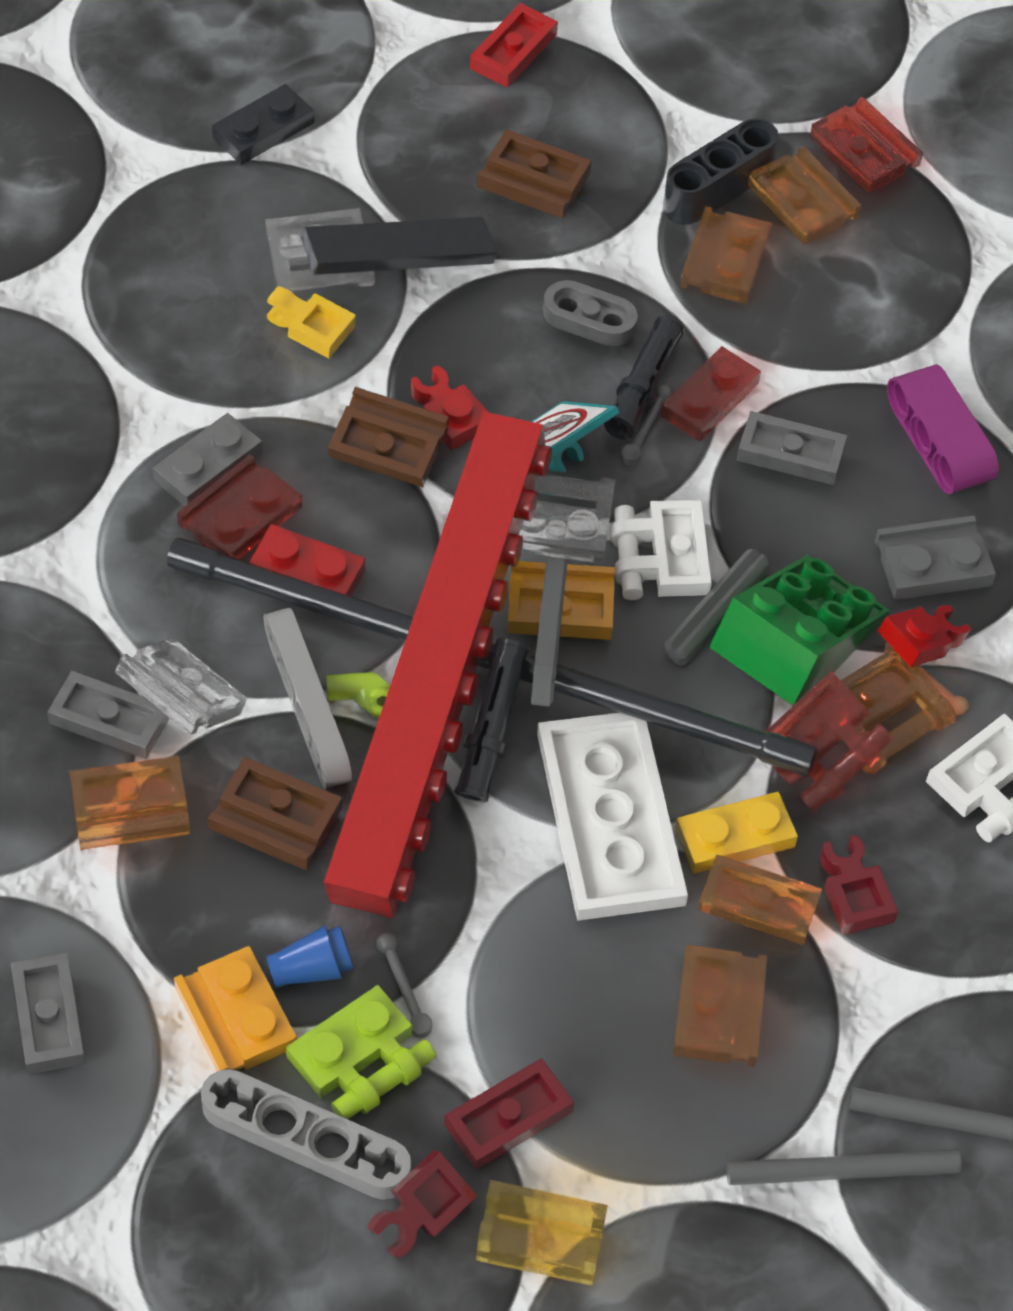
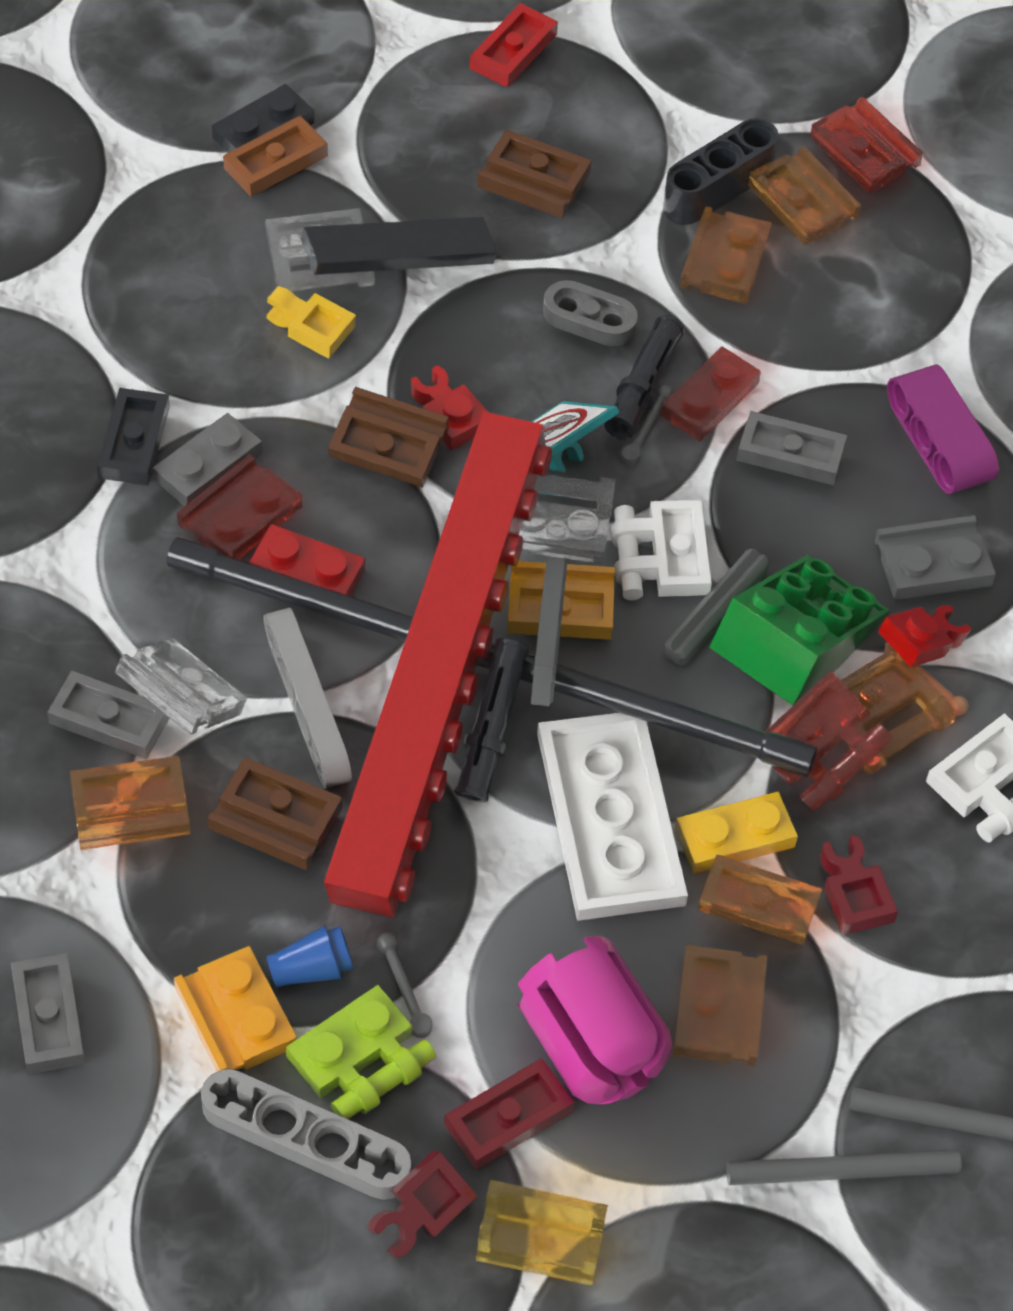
(133, 436): none -> black plate
(275, 156): none -> dark orange plate
(364, 688): lime arm -> none
(595, 1022): none -> dark pink cylinder

